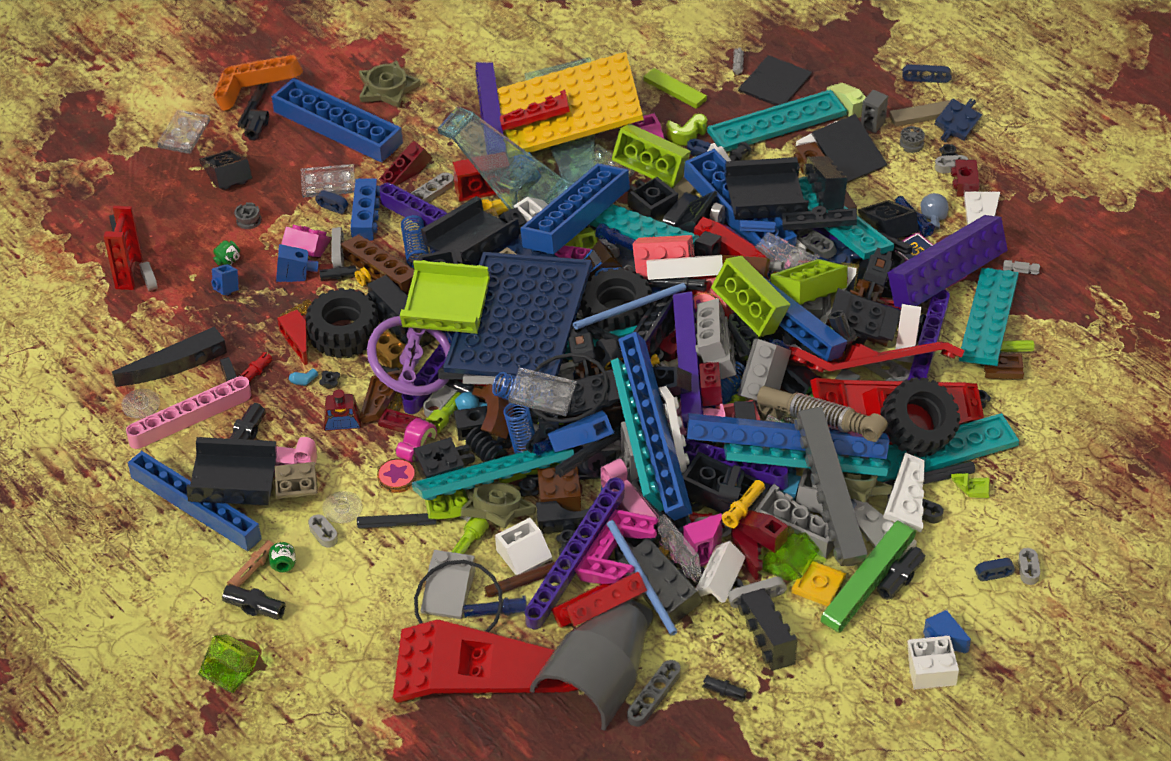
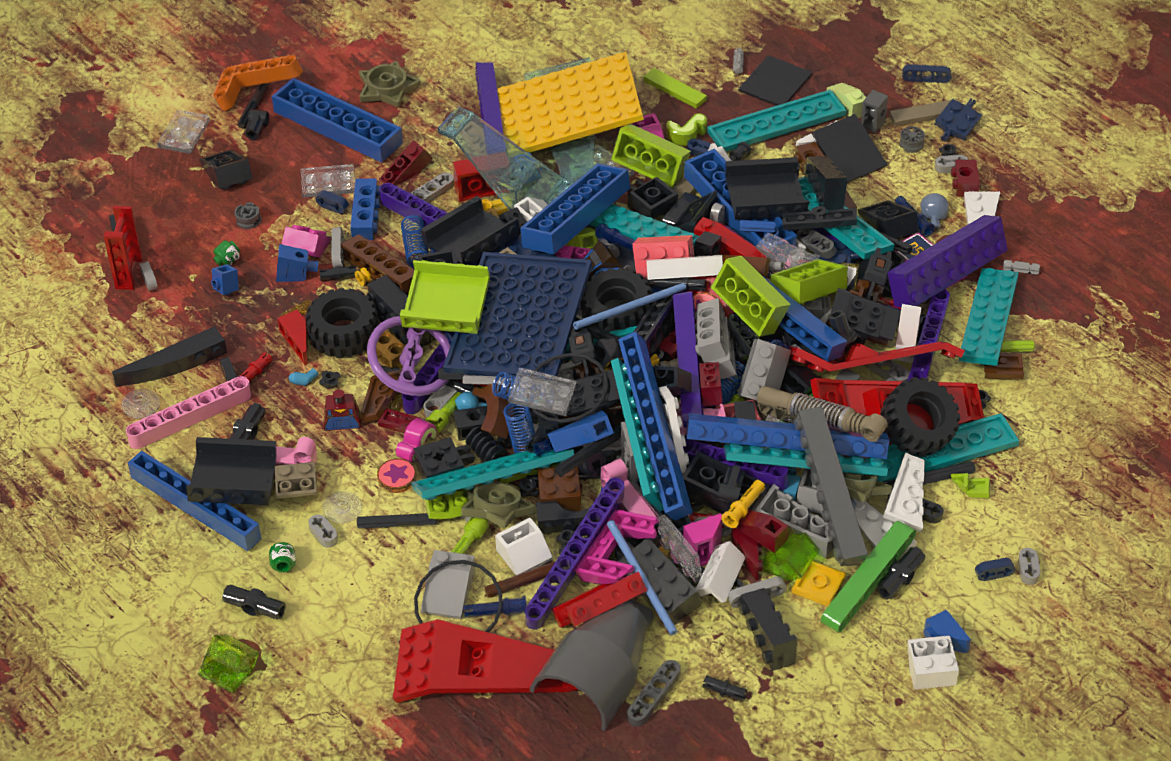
(236, 580): nougat pin -> none
(534, 112): red wing -> none

